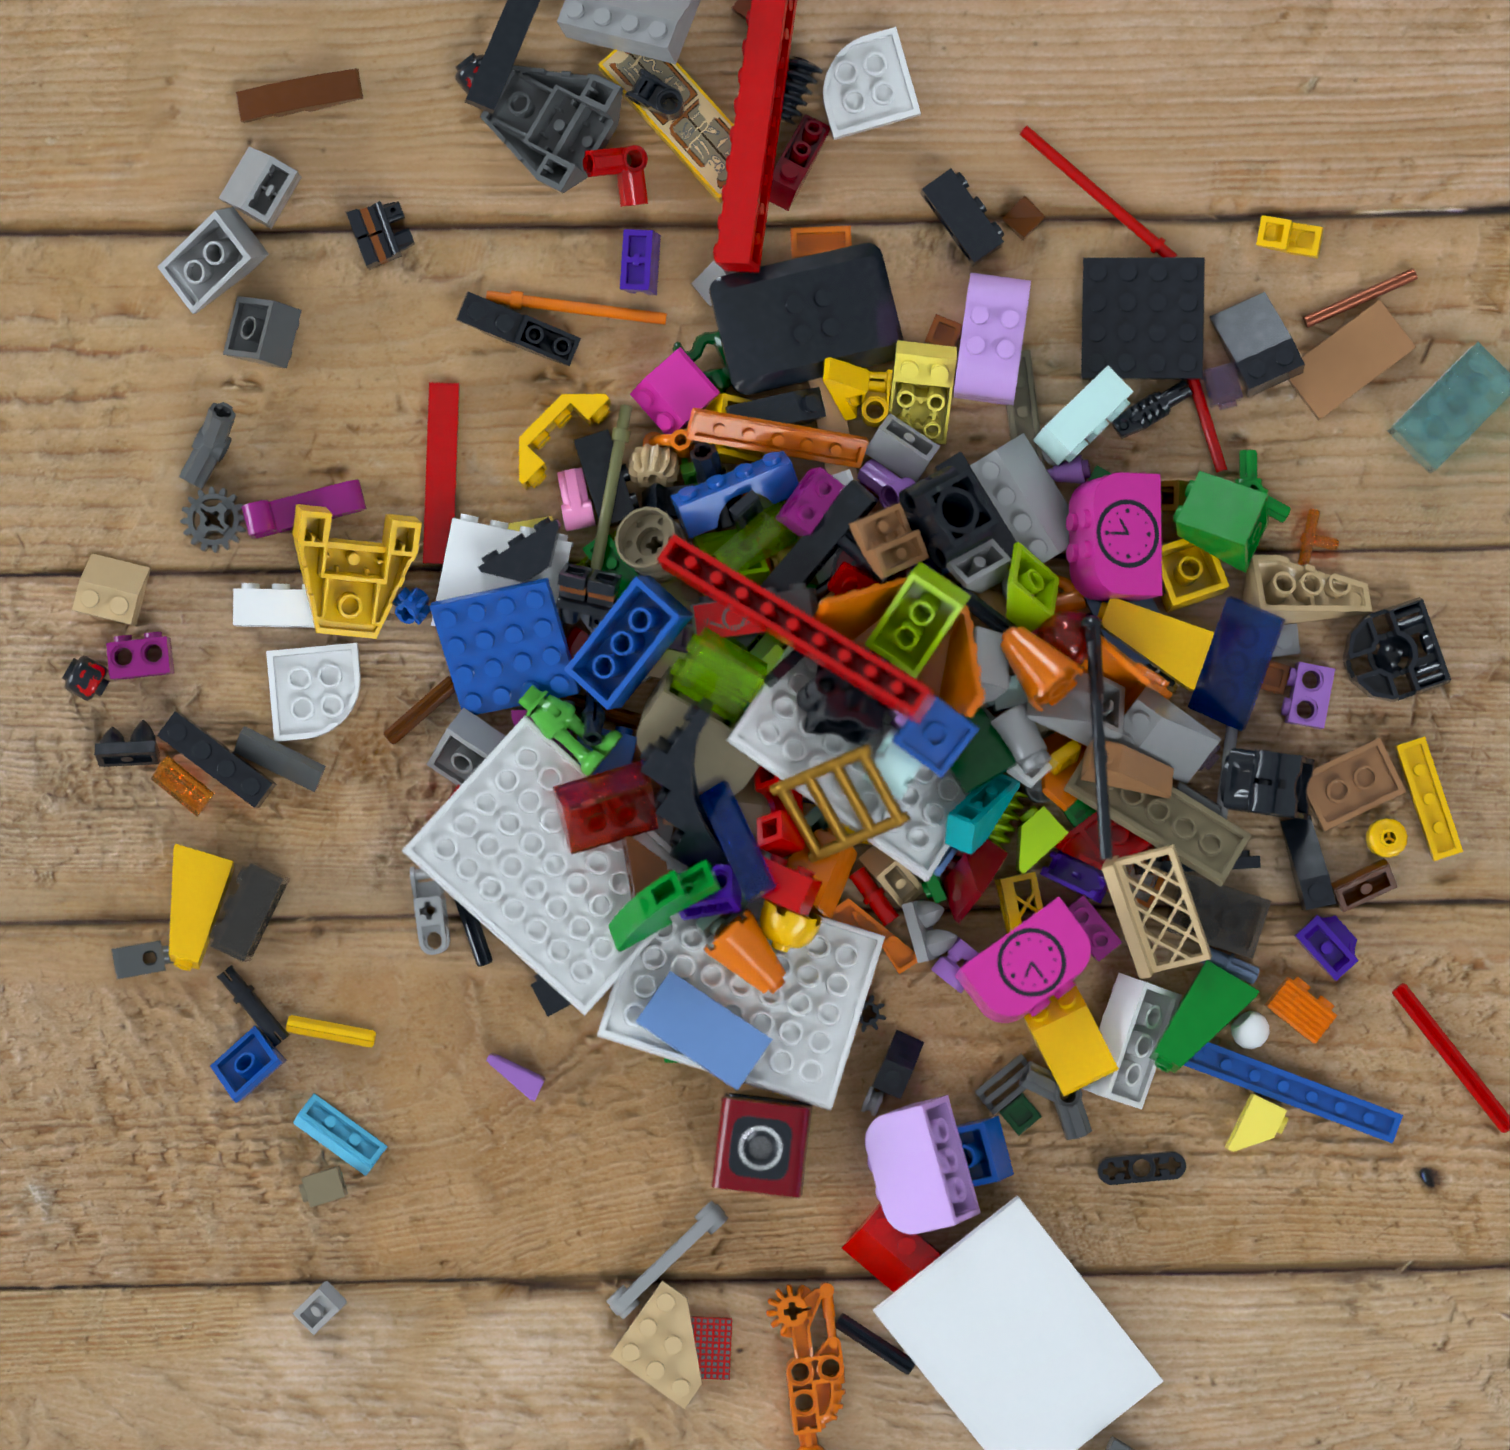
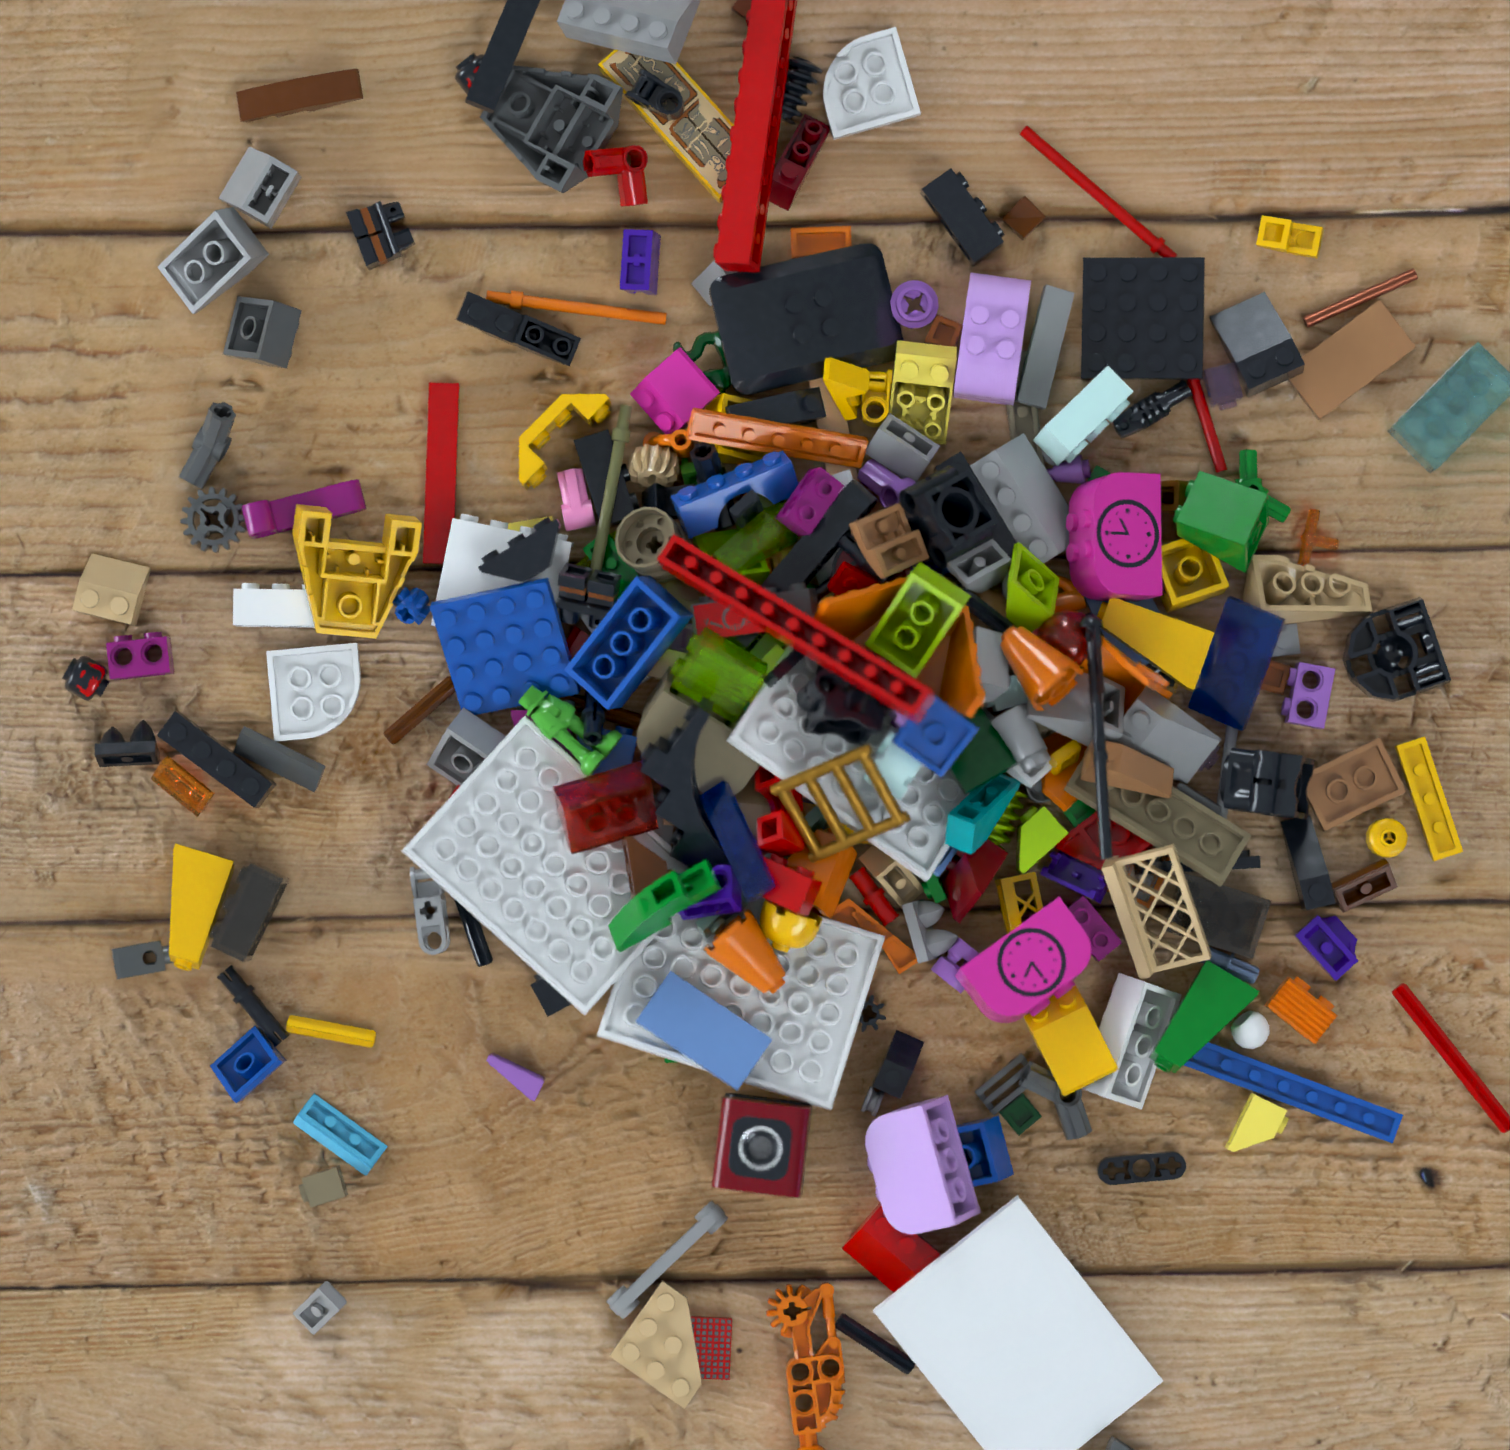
(912, 290): none -> medium lavender gear
(1044, 347): none -> light grey tile

